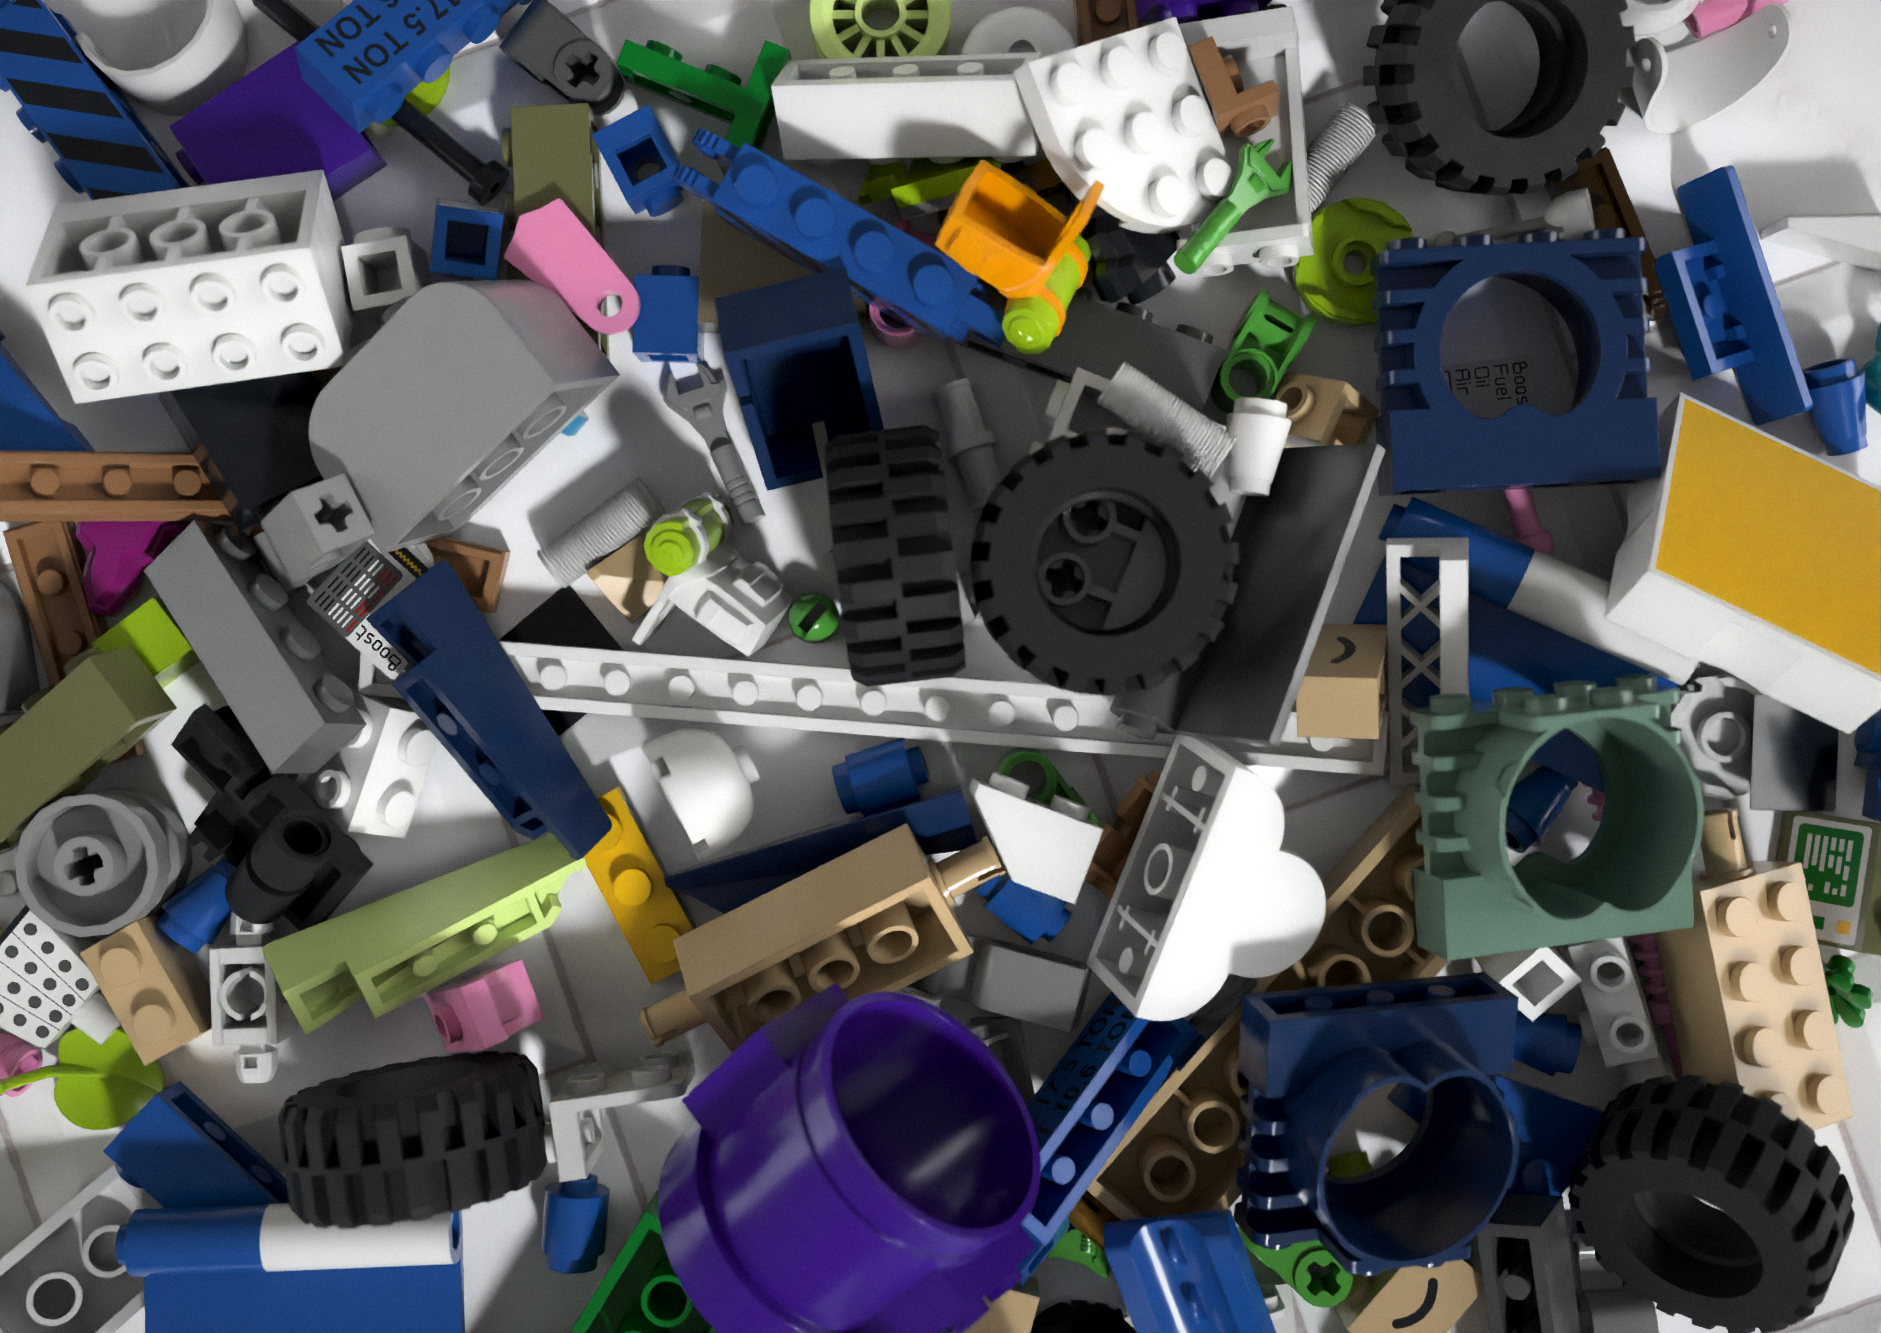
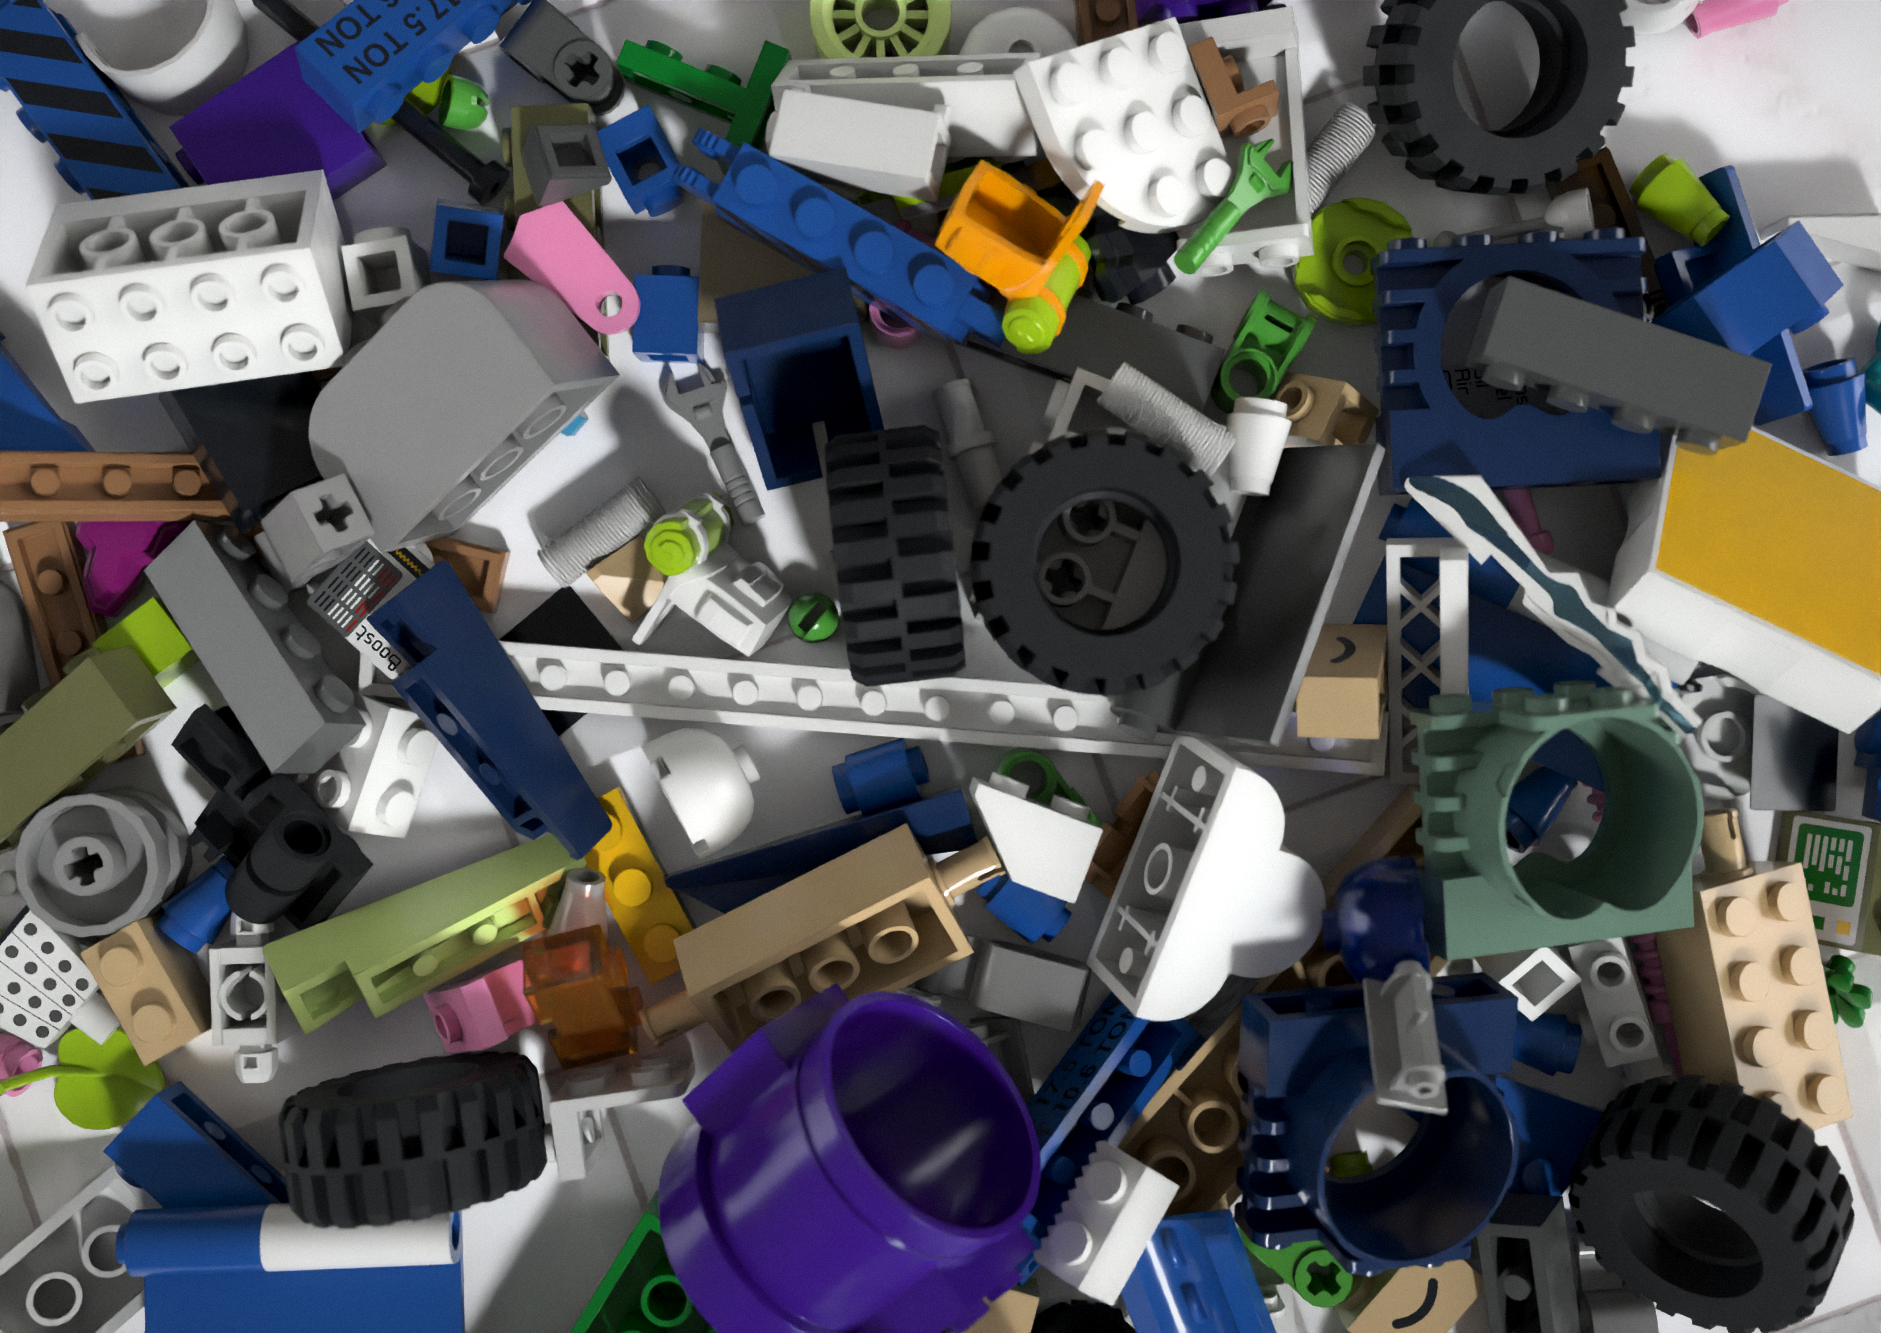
(462, 103): none -> bright green hinge
(564, 161): none -> dark grey slope
(574, 1224): blue brick -> none
(581, 902): none -> light grey cone
(585, 994): none -> clear orange brick
(861, 143): none -> white brick
(1106, 1223): none -> white brick
(1377, 919): none -> clear blue cylinder
(1405, 1040): none -> light grey hinge
(1557, 598): none -> white sword
(1617, 366): none -> dark grey brick
(1678, 199): none -> lime cone
(1710, 75): white piece -> none
(1758, 295): none -> blue brick

